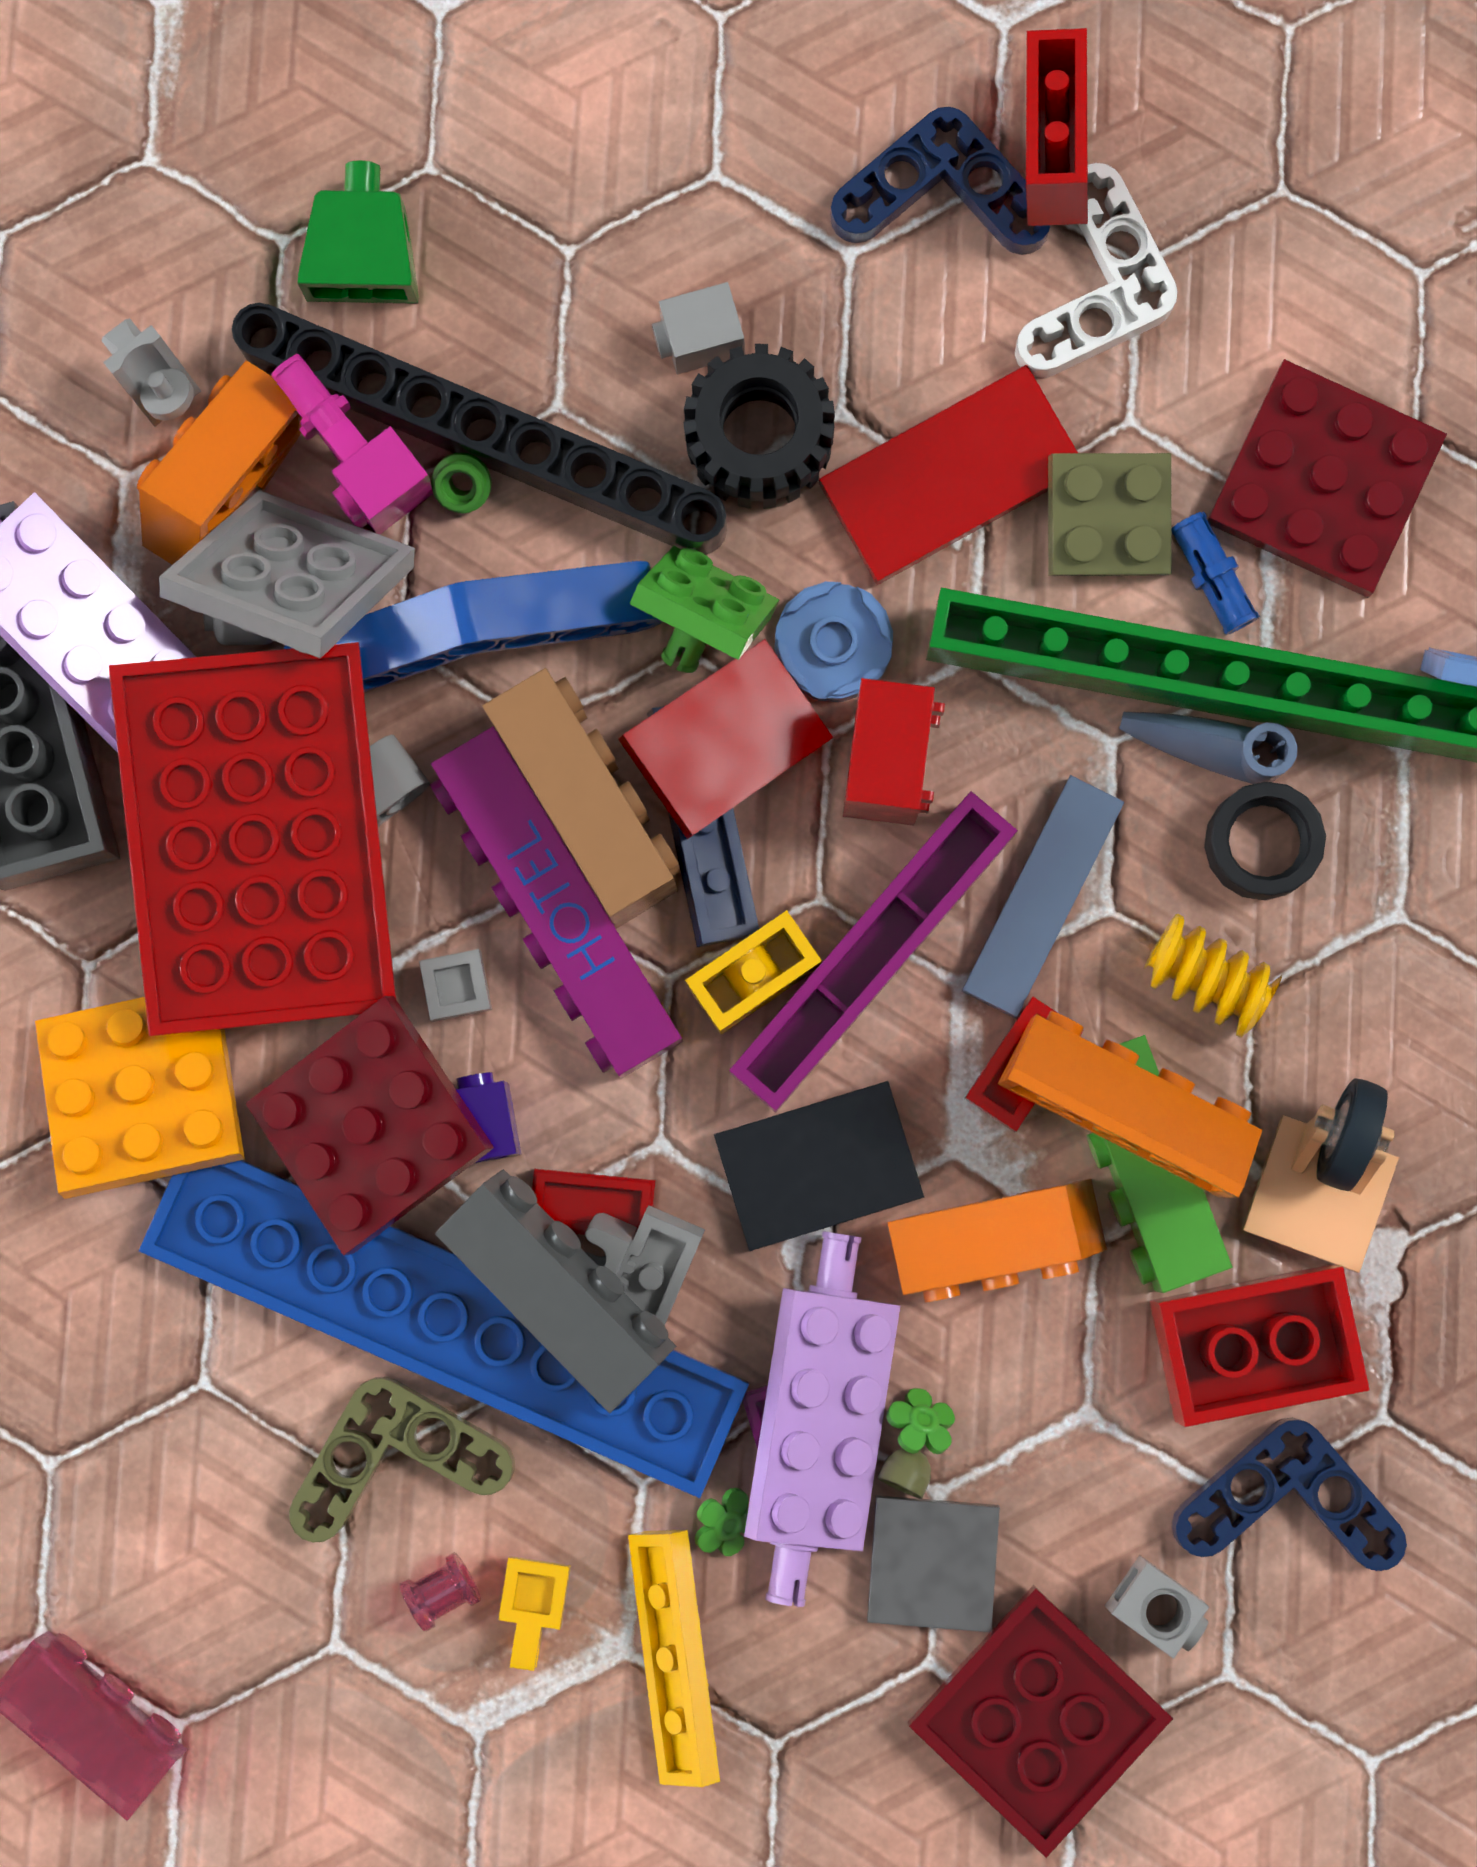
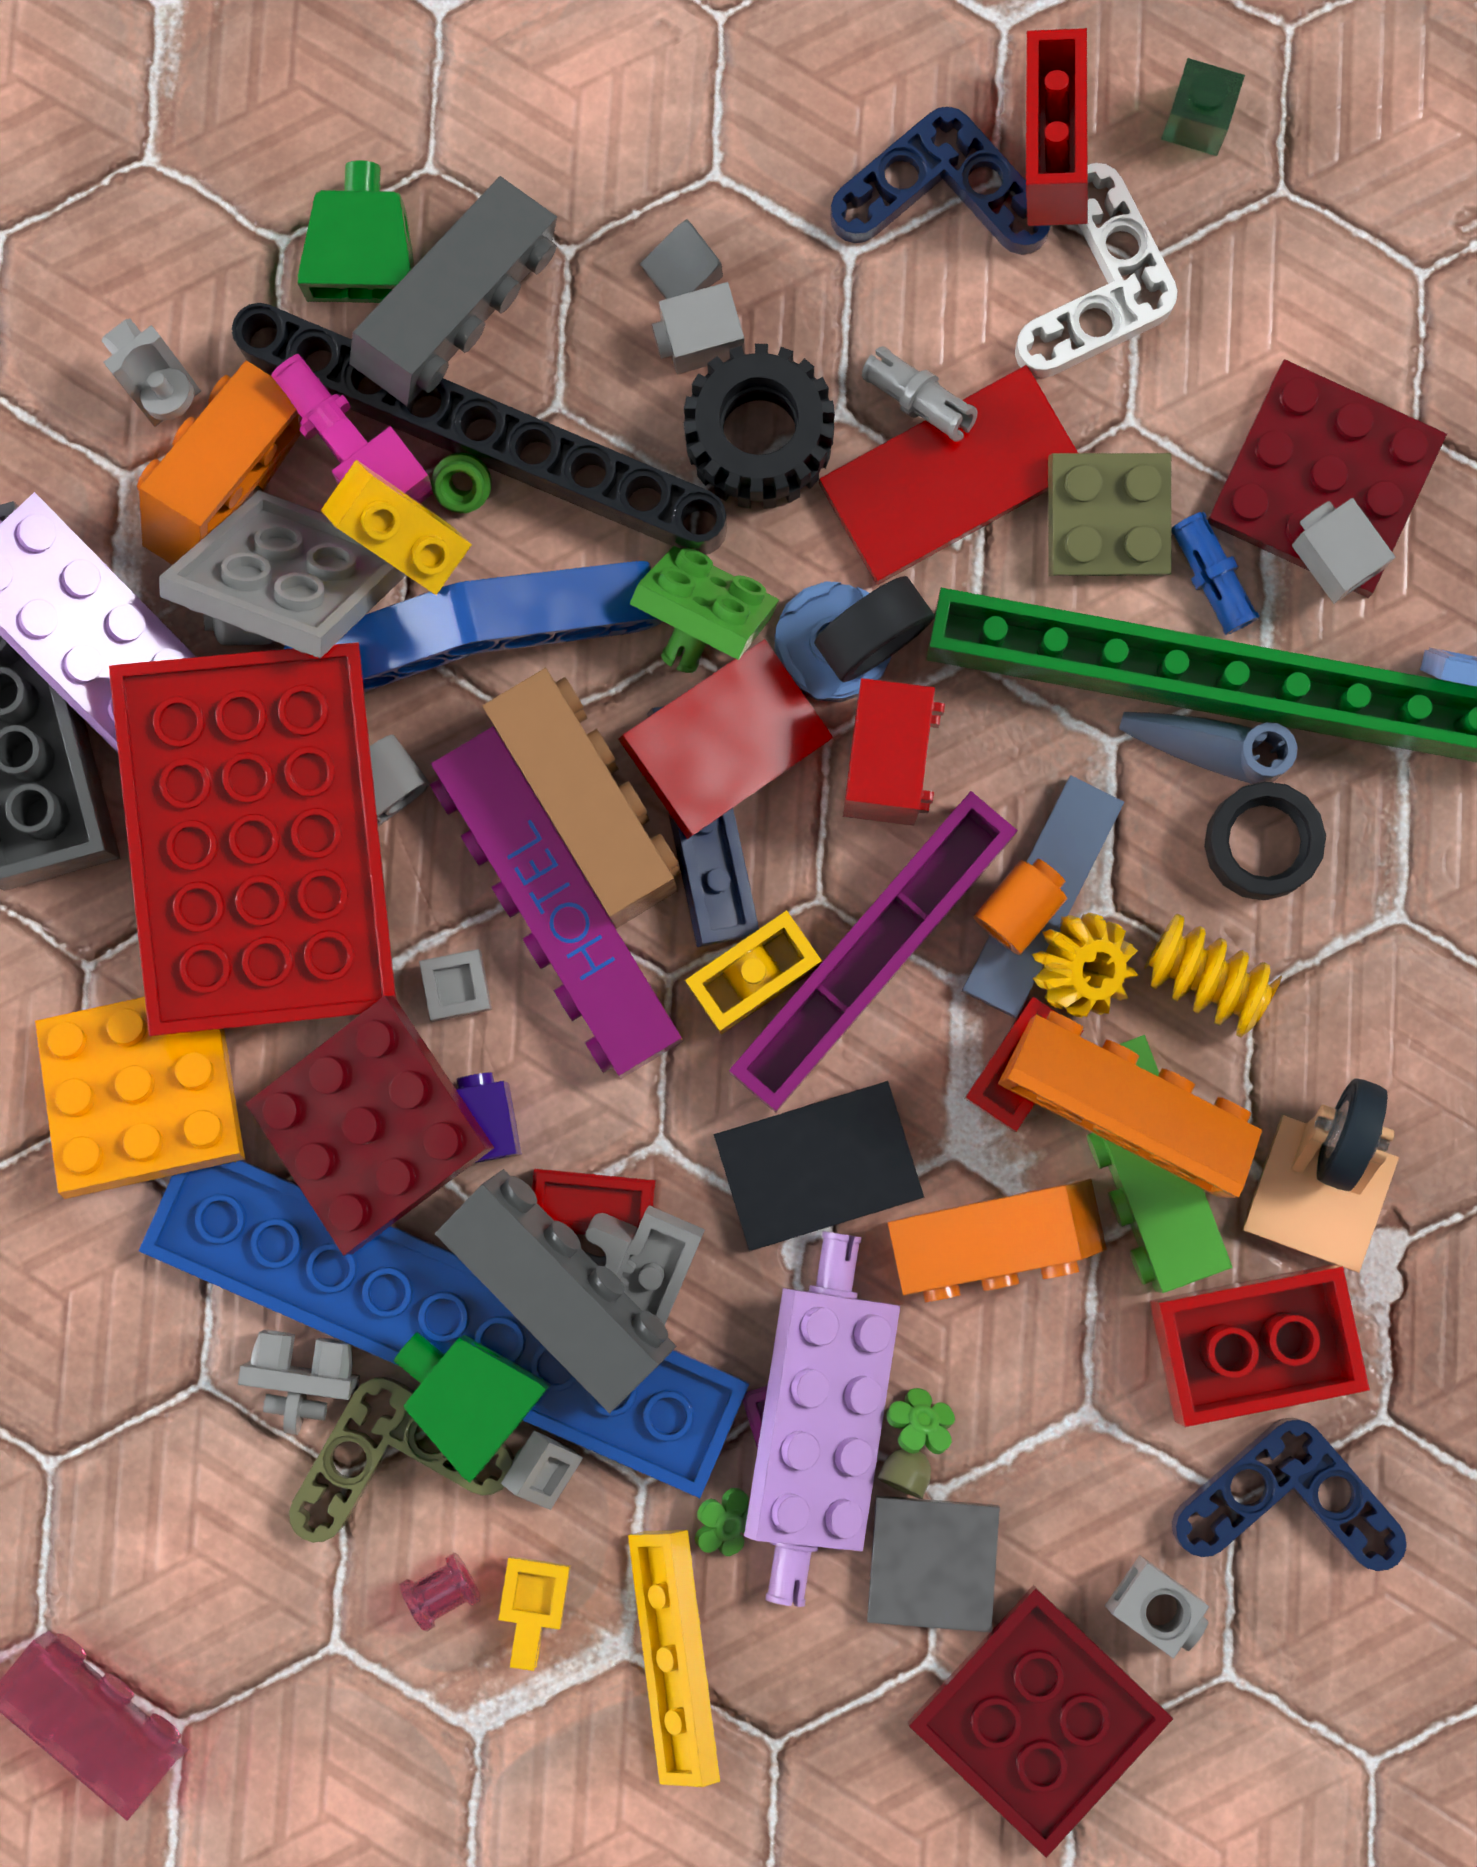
(272, 1369): none -> light grey hips
(395, 527): none -> yellow brick
(454, 291): none -> dark grey brick
(467, 1398): none -> green torso
(541, 1470): none -> light grey plate
(682, 263): none -> dark grey slope
(874, 628): none -> black tyre
(919, 393): none -> light grey pin
(1022, 905): none -> orange brick
(1106, 956): none -> yellow gear
(1202, 107): none -> clear green brick
(1341, 548): none -> light grey brick

